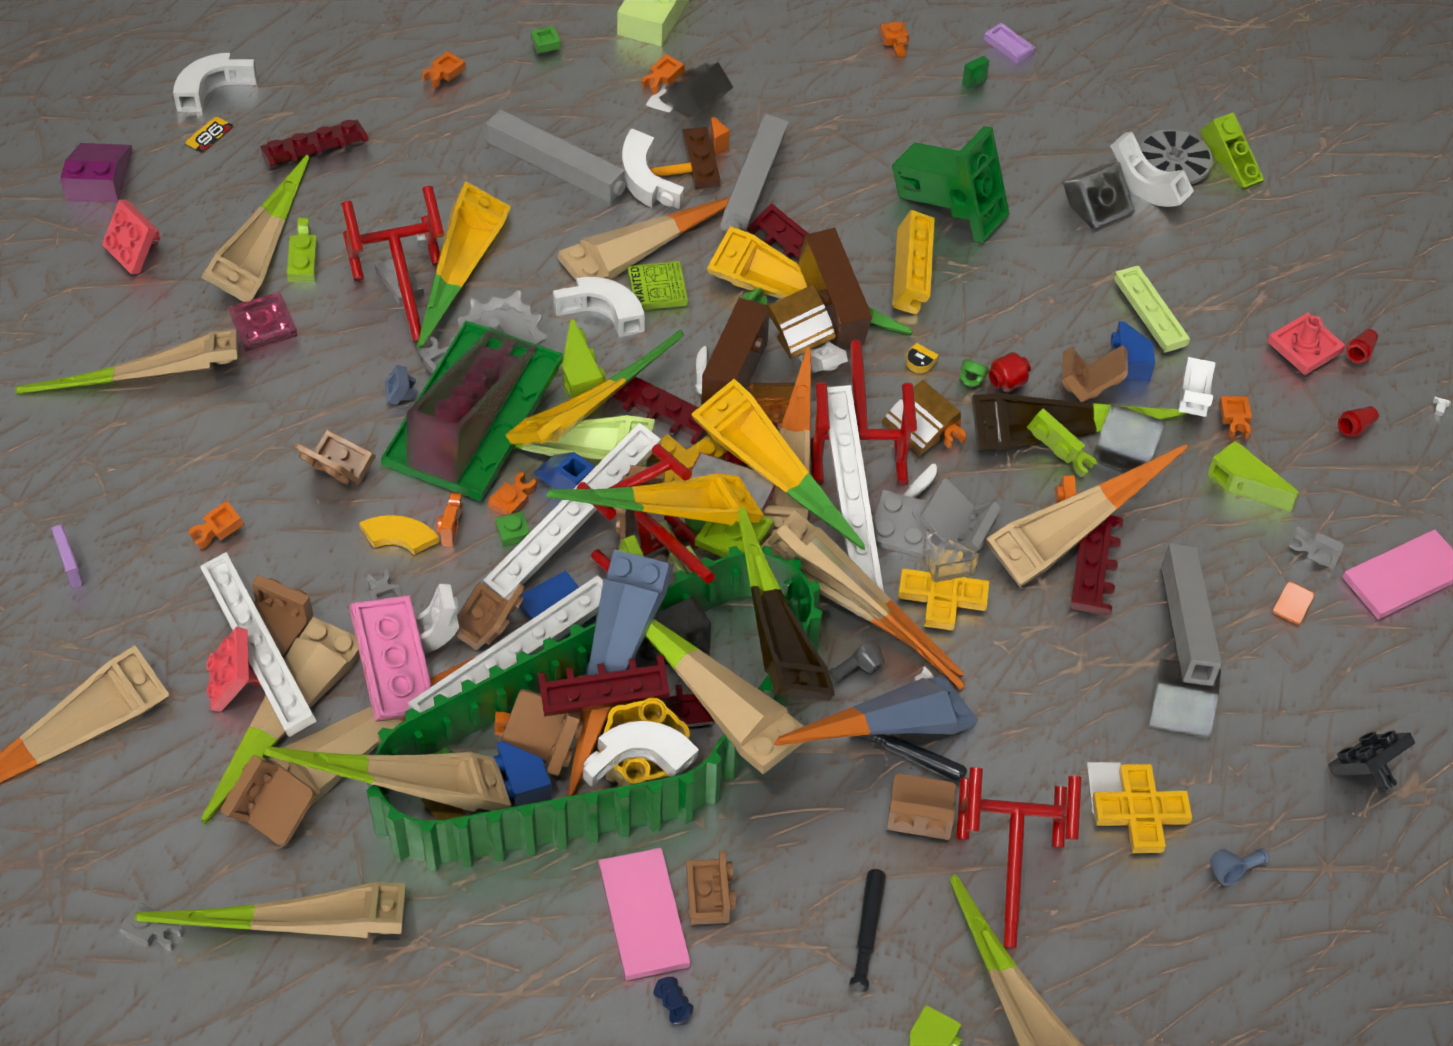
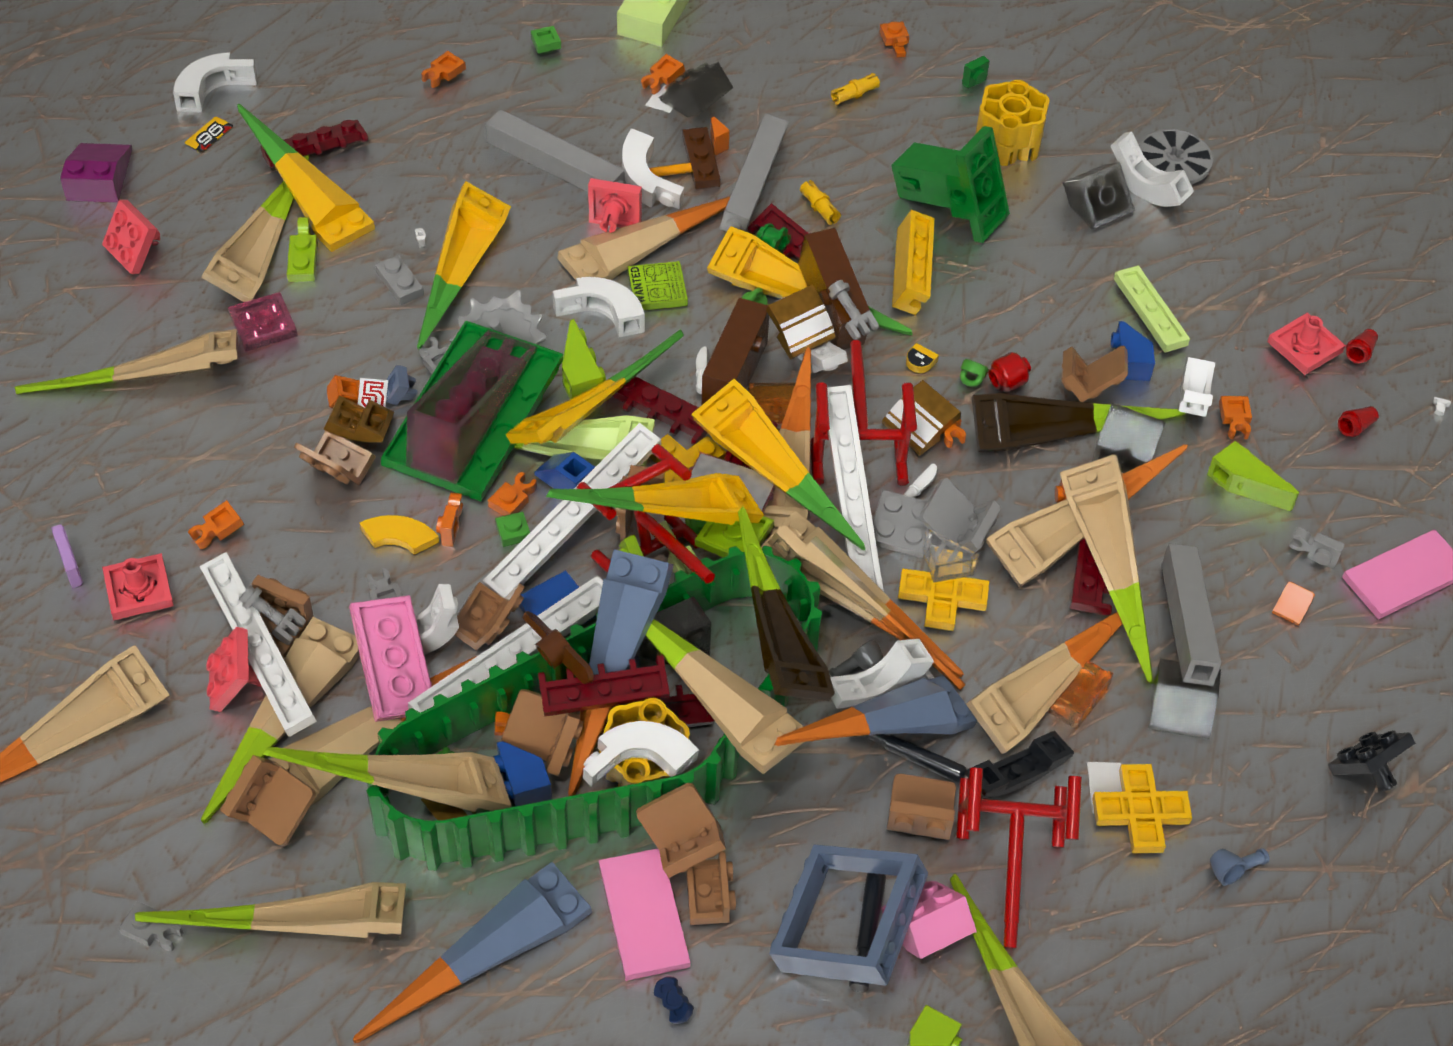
(136, 581): none -> coral plate
(283, 622): none -> light grey hinge
(331, 211): none -> yellow plate
(344, 387): none -> orange slope
(357, 422): none -> pearl gold slope
(374, 390): none -> white sticker
(430, 226): red piece -> none
(522, 920): none -> sand blue plate
(557, 650): none -> reddish brown piece
(614, 209): none -> coral plate
(682, 829): none -> medium nougat bracket
(774, 237): none -> green brick
(820, 202): none -> yellow pin
(839, 290): none -> light grey hinge
(855, 88): none -> yellow pin
(892, 928): none -> sand blue window
(902, 665): none -> white arch
(938, 920): none -> bright pink slope
(1009, 43): lavender tile -> none
(1017, 119): none -> yellow piece
(1020, 699): none -> tan plate
(1025, 766): none -> black slope
(1061, 441): lime plate -> none
(1082, 695): none -> clear orange hinge
(1103, 513): none -> tan plate
(1232, 150): lime slope -> none

